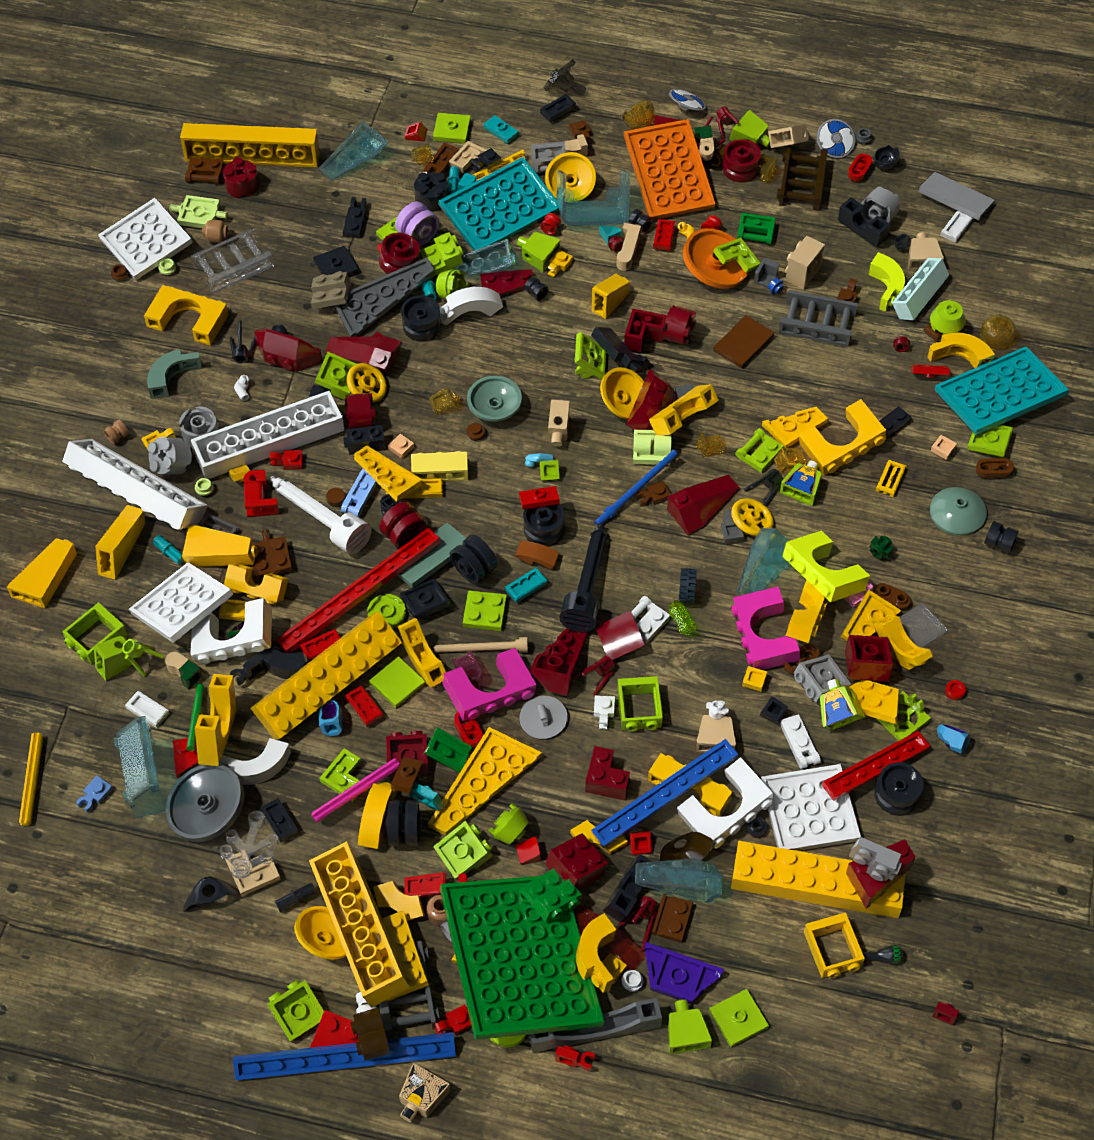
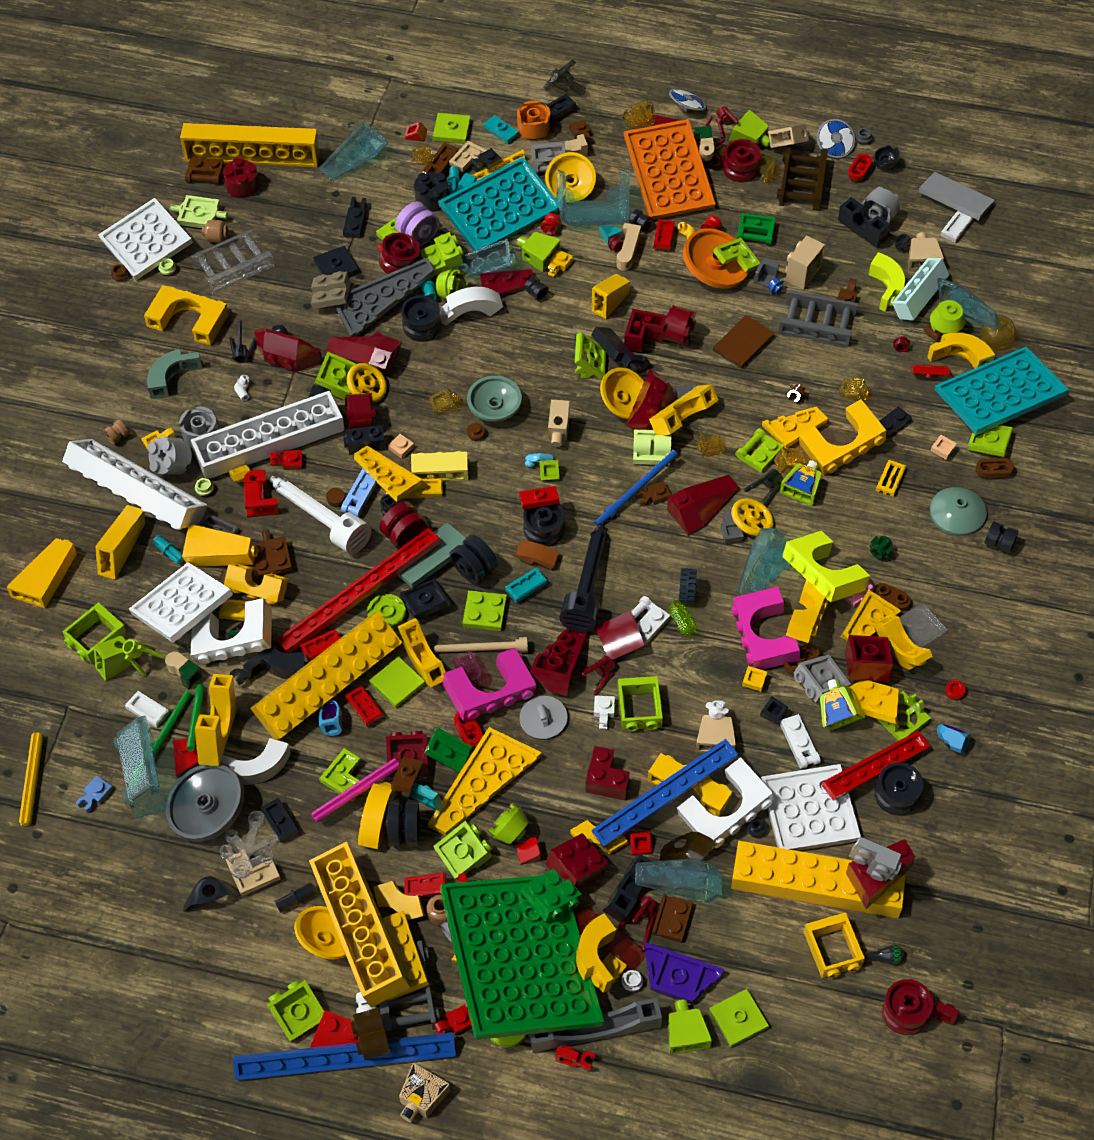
(170, 722): none -> green bar
(533, 120): none -> orange brick
(798, 390): none -> reddish brown plate
(854, 388): none -> clear yellow bracket
(907, 1007): none -> dark red wheel
(972, 305): none -> clear light blue wedge

